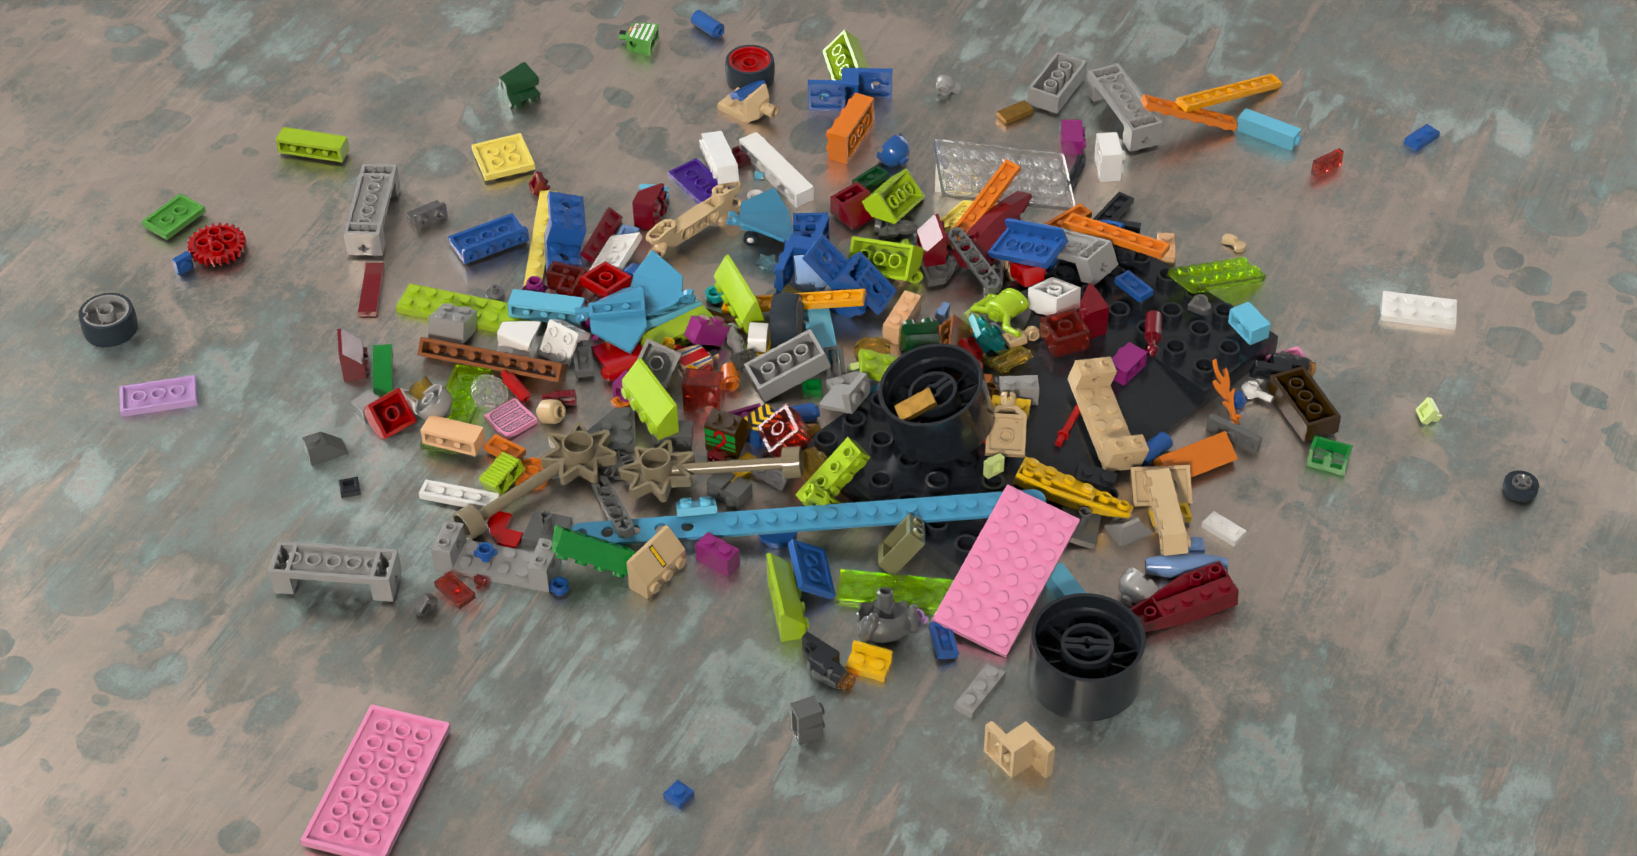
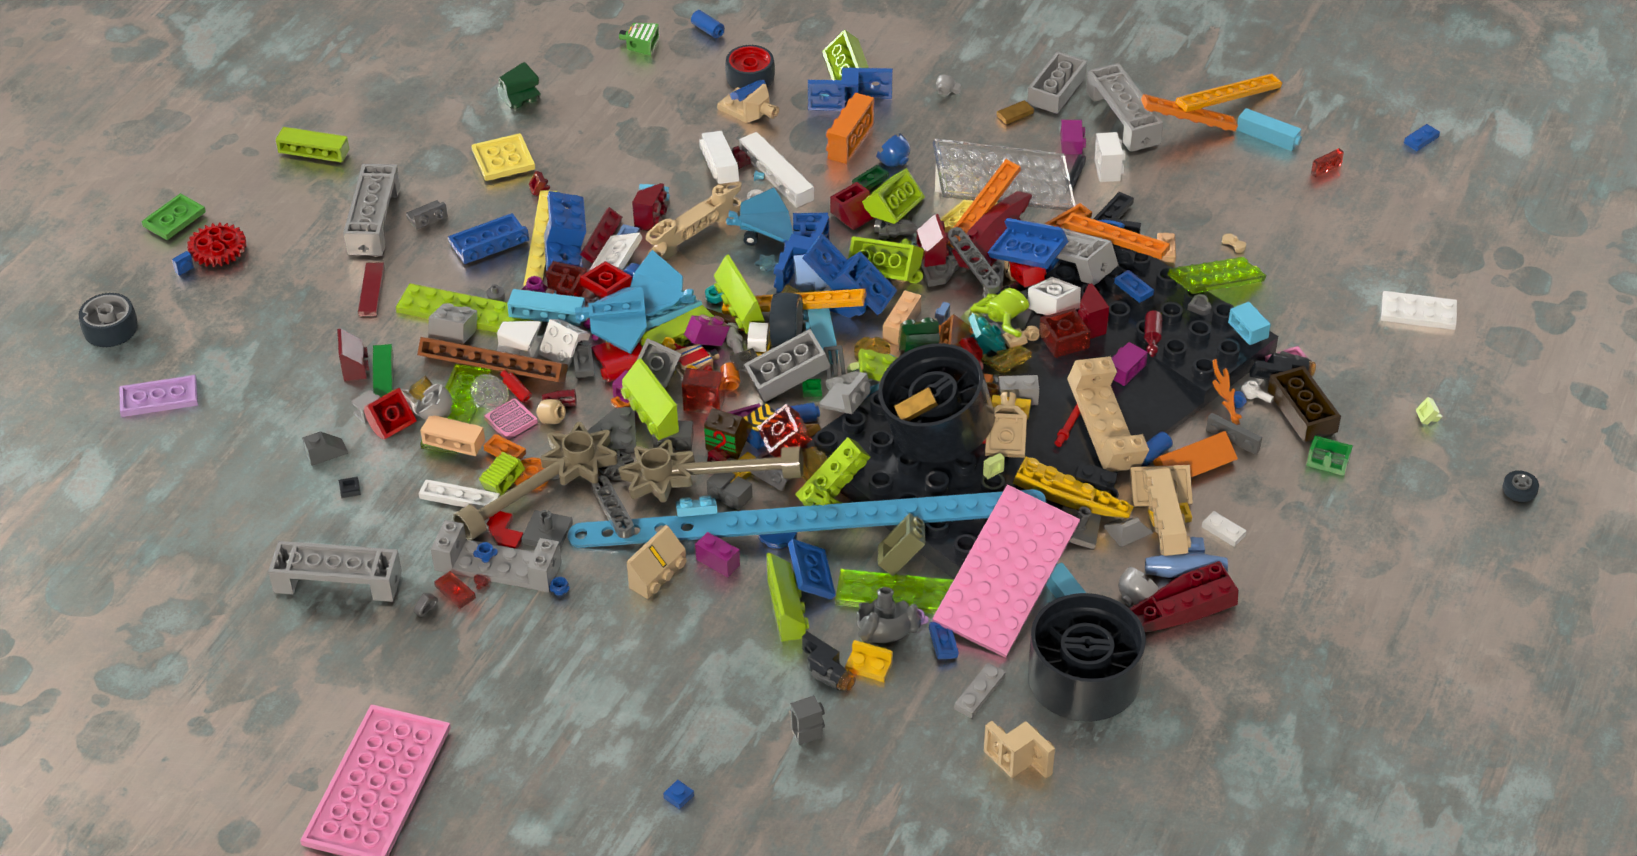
(591, 550): green slope -> none
(694, 180): dark purple tile -> none

